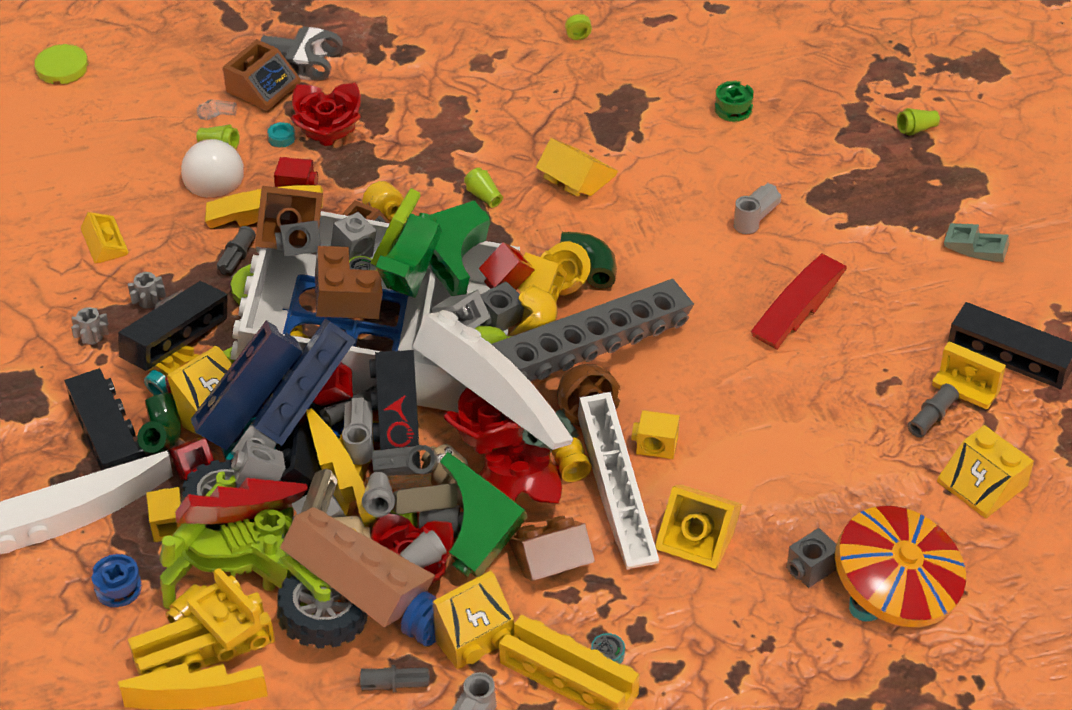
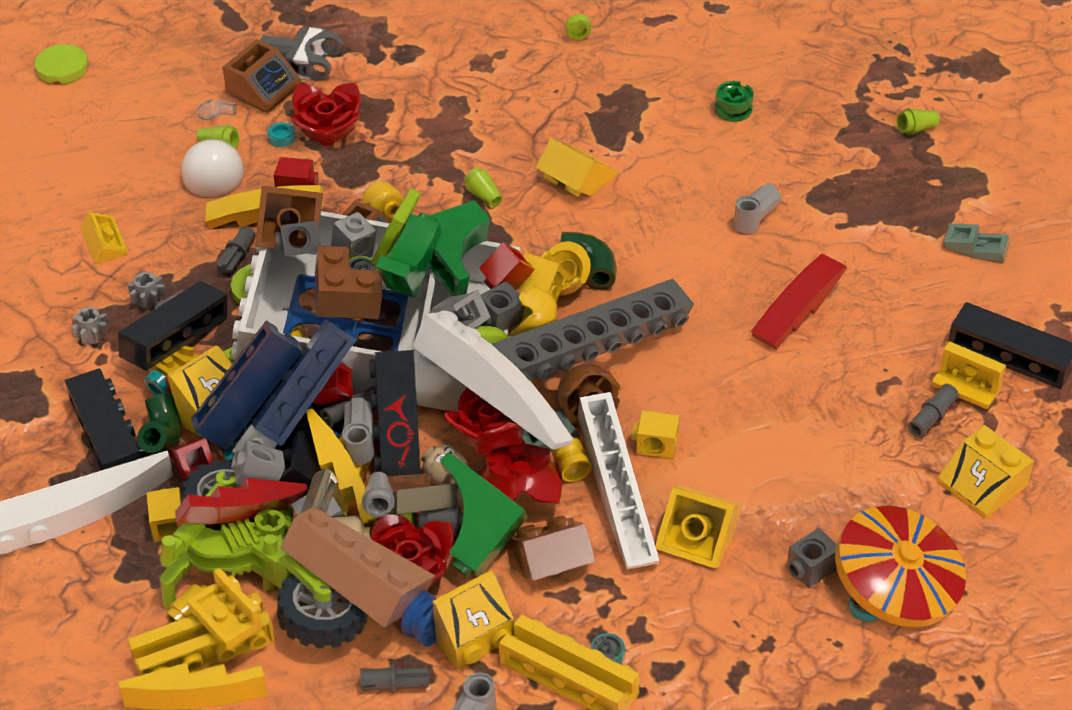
(116, 578): blue wheel -> none
(402, 461): dark grey piece -> none
(424, 550): light grey cone -> none

